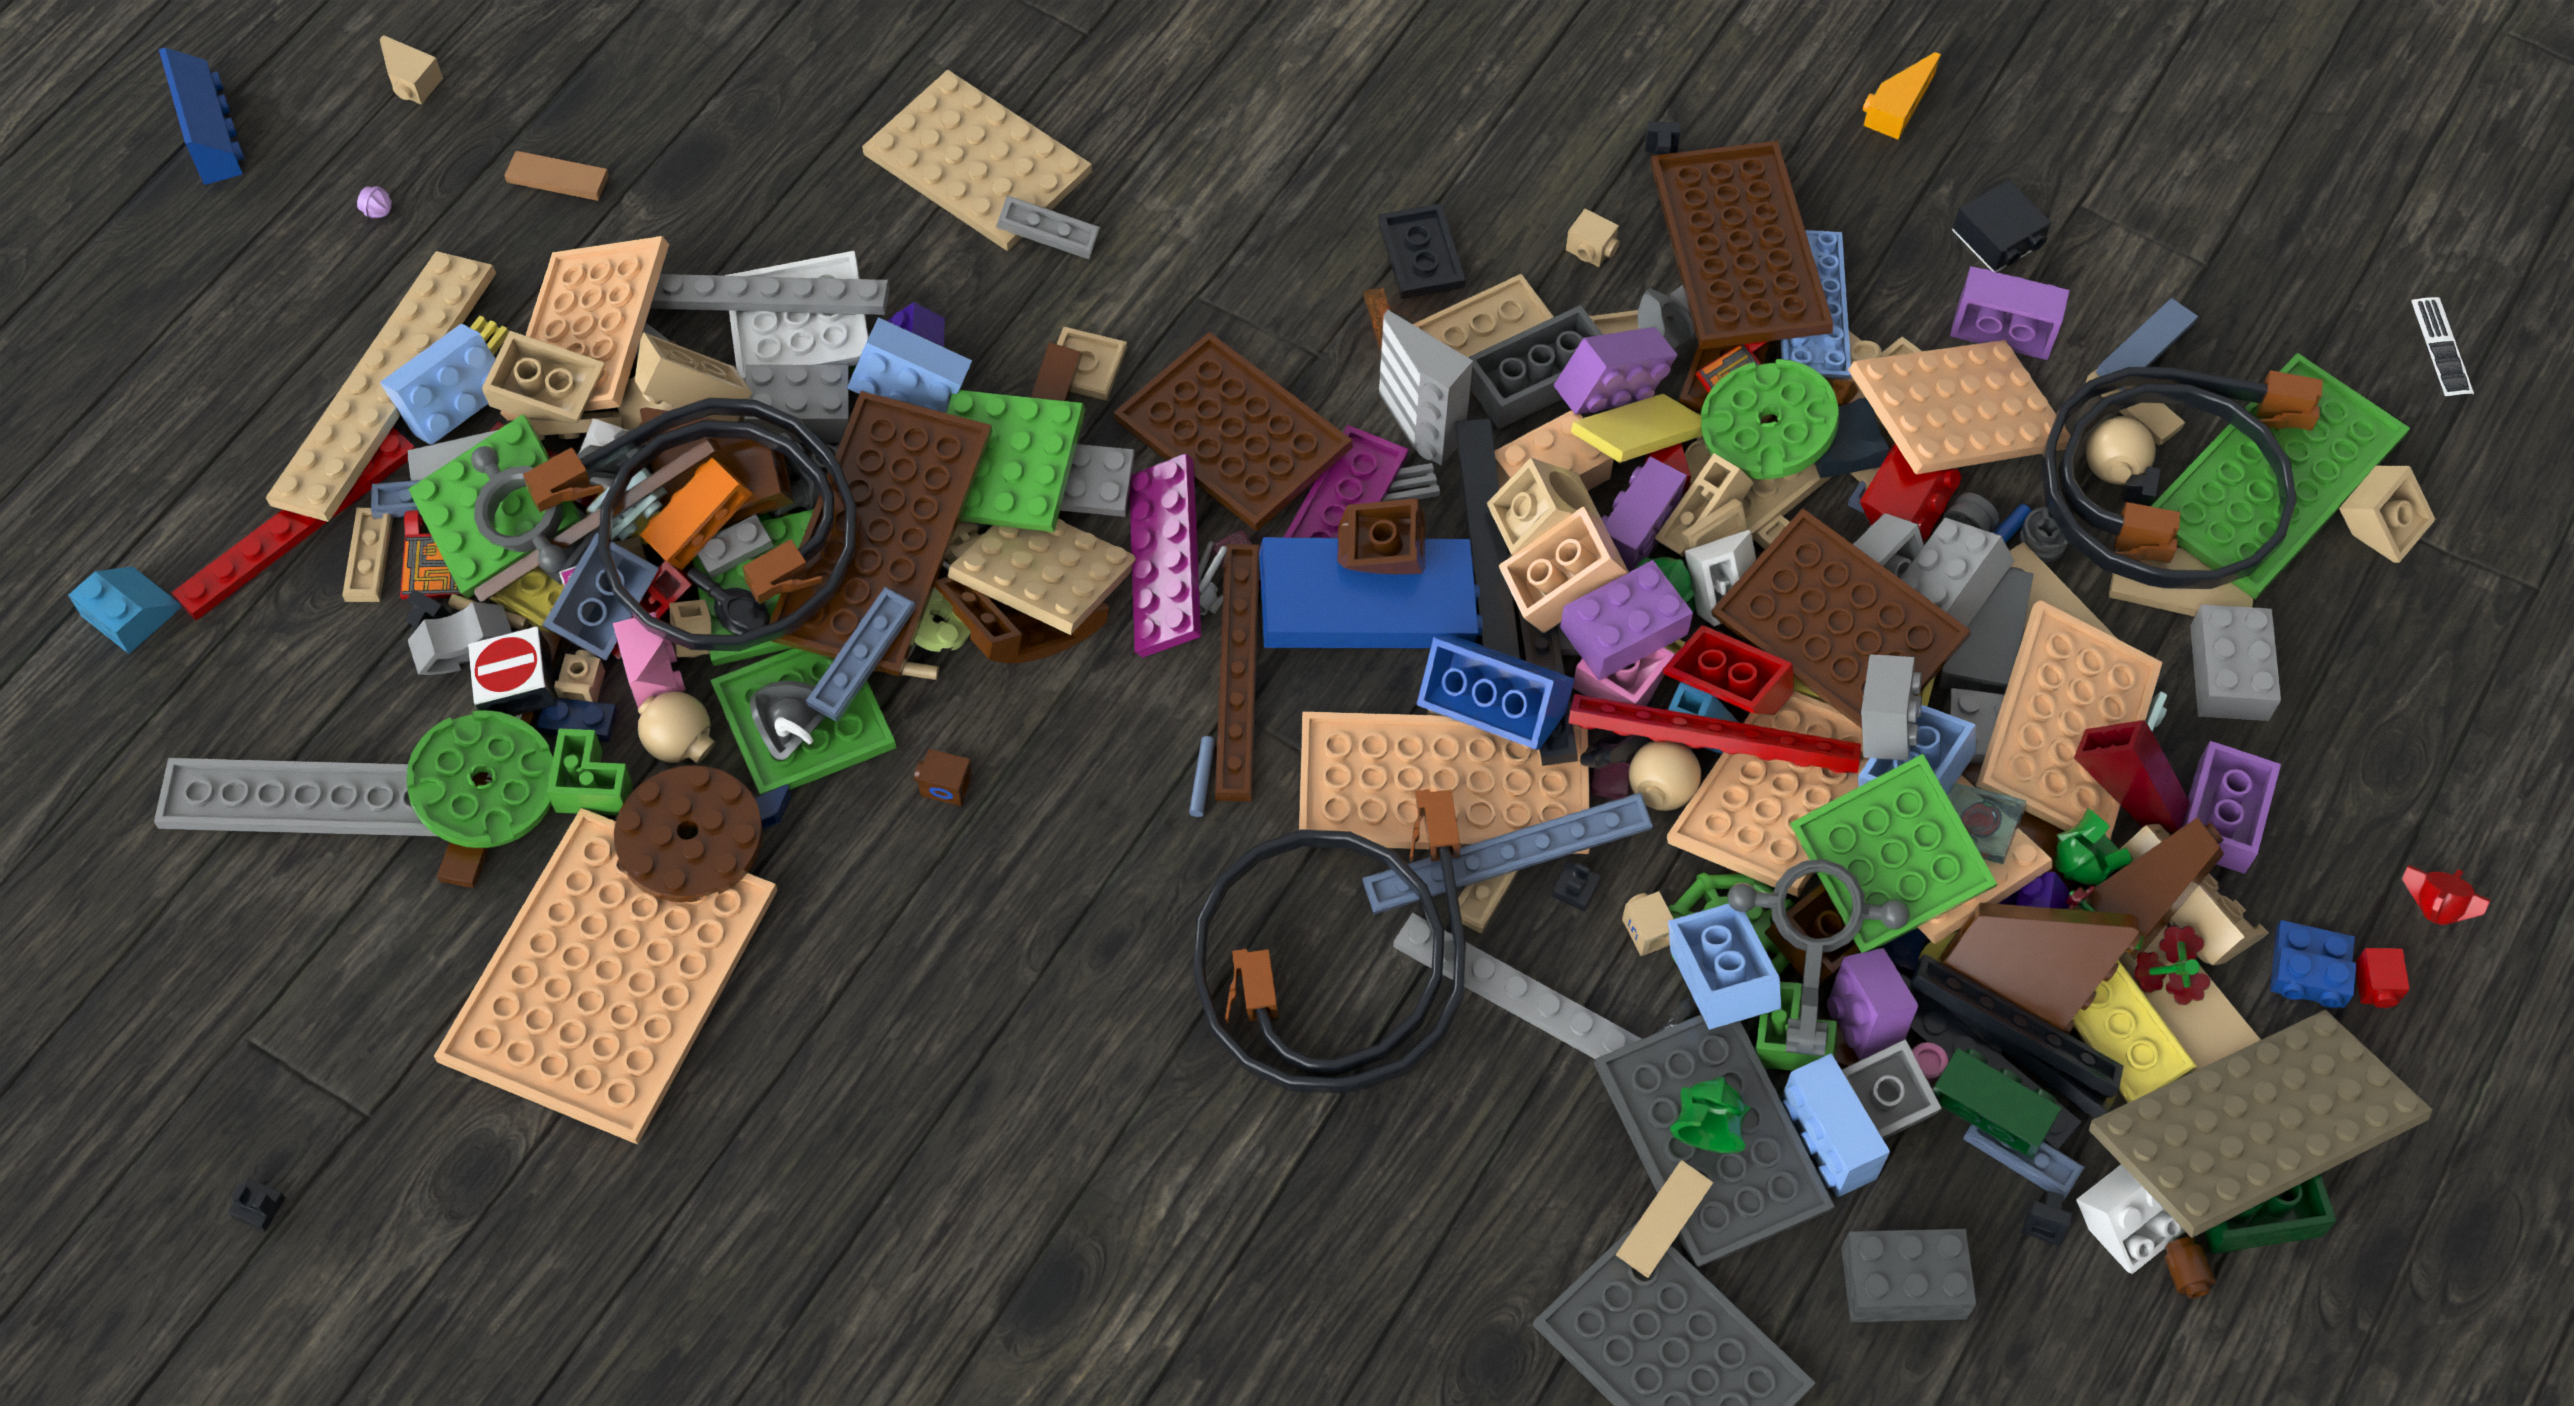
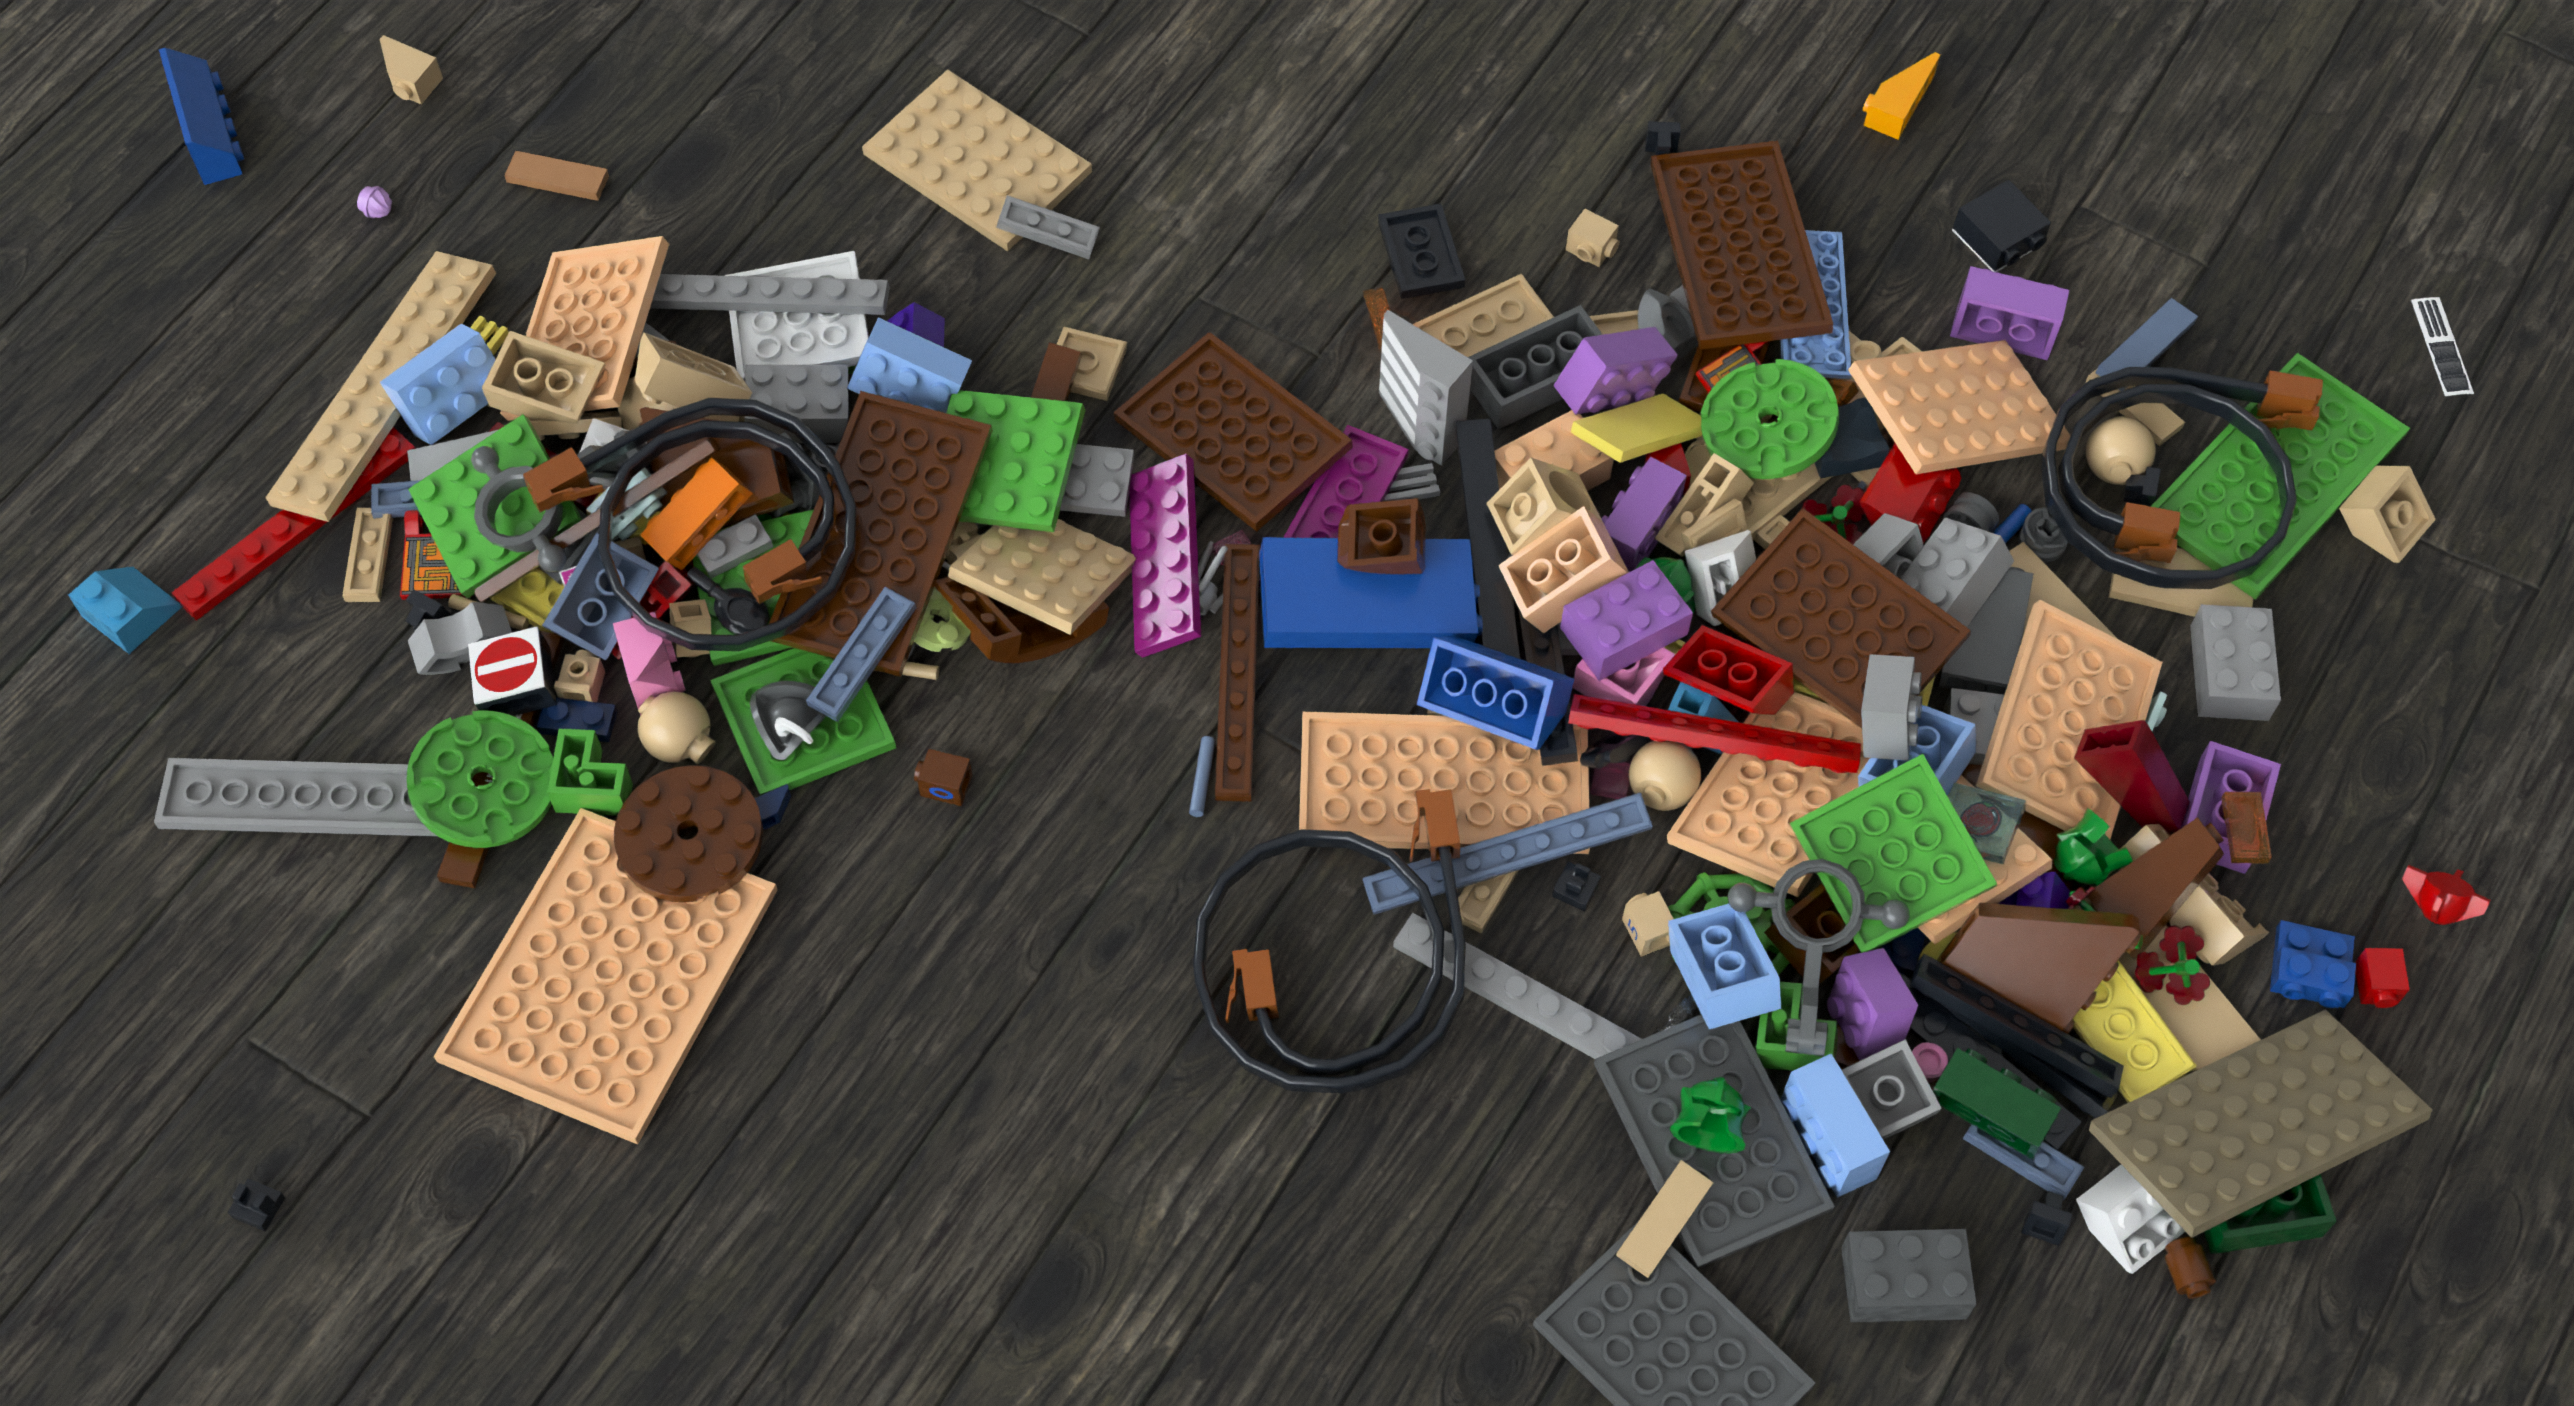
(1846, 507): none -> dark red plant
(2246, 827): none -> clear orange tile

